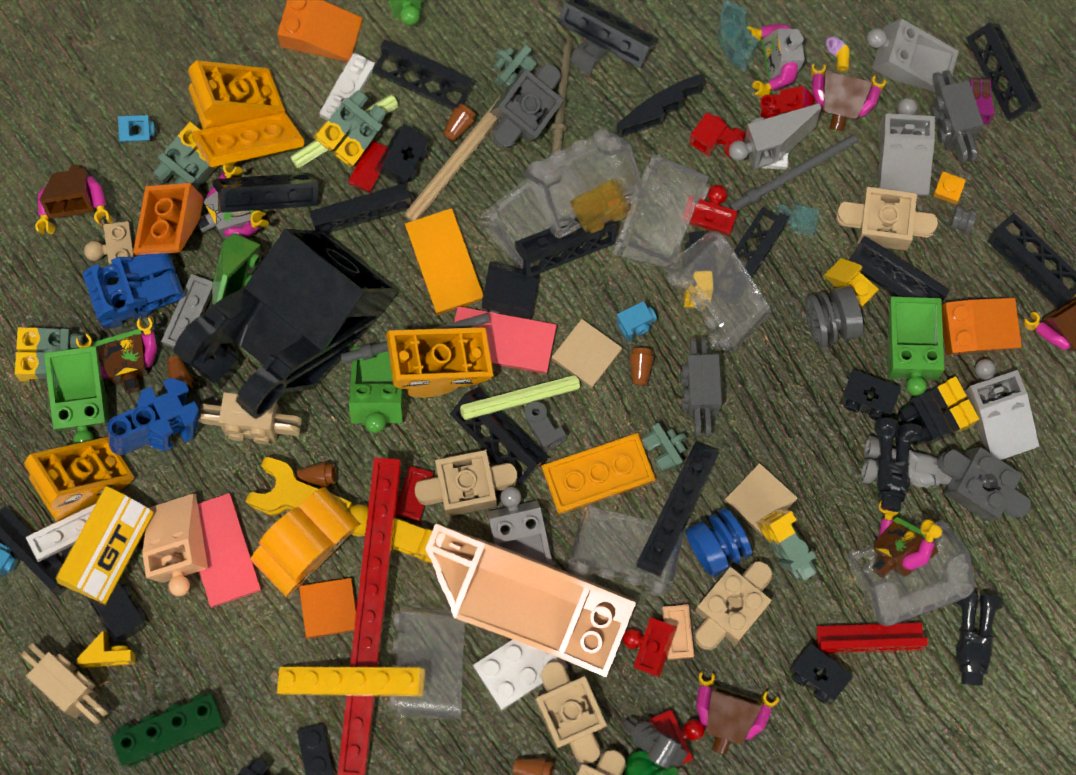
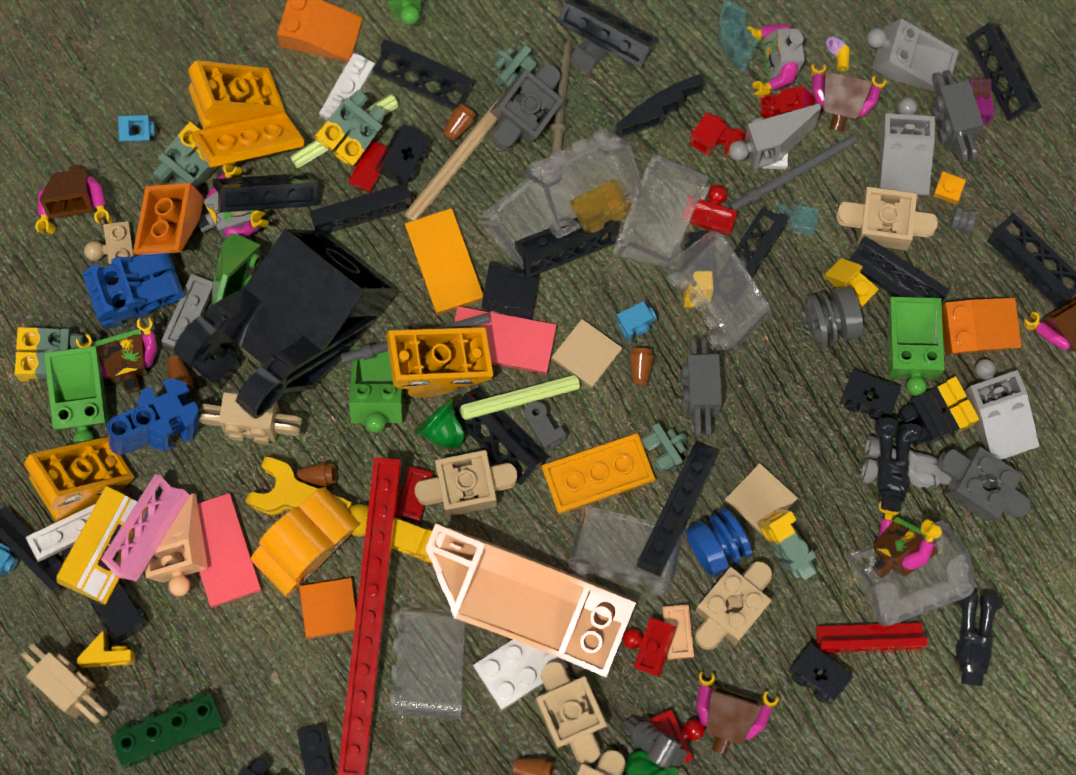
(147, 533): none -> bright pink fence
(351, 681): yellow plate -> none
(442, 427): none -> green piece
(522, 538): light grey slope -> none

